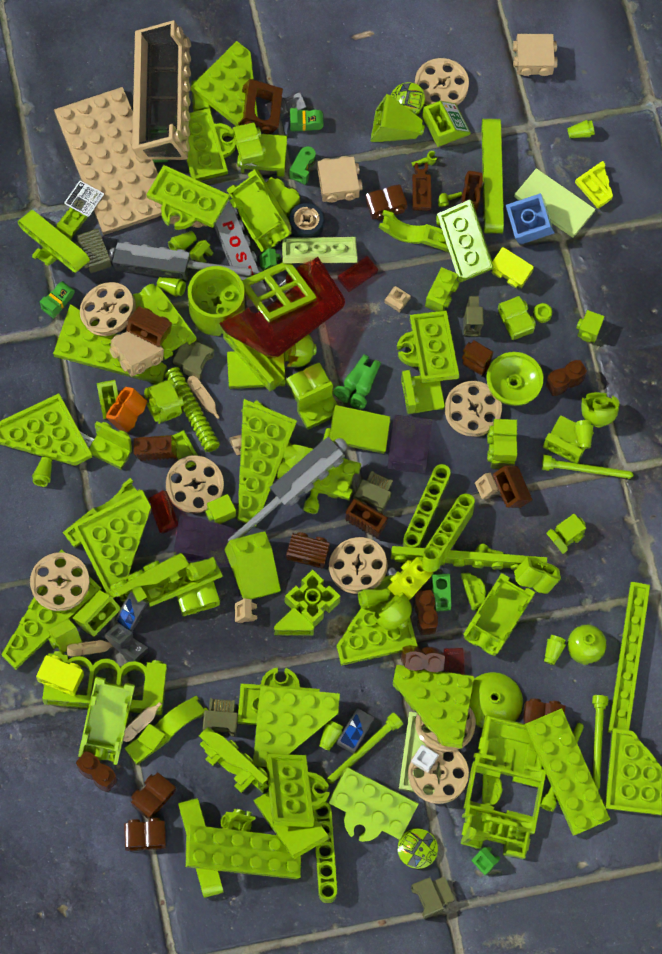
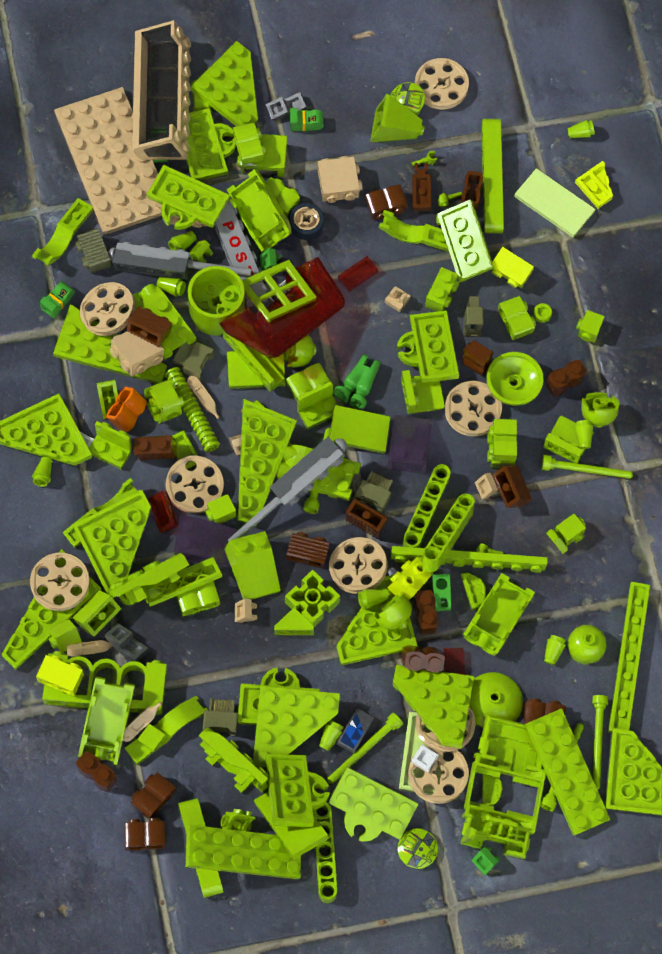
(53, 241): lime beam -> none
(84, 198): sticker -> none
(131, 612): slope -> none
(199, 569): lime cone -> none
(266, 91): reddish brown panel -> none
(301, 165): bright green leg -> none
(326, 248): yellowish green tile -> none
(433, 895): olive piece -> none
(445, 122): lime slope -> none
(530, 219): medium blue brick -> none
(535, 54): tan brick -> none
(538, 575): lime brick -> none

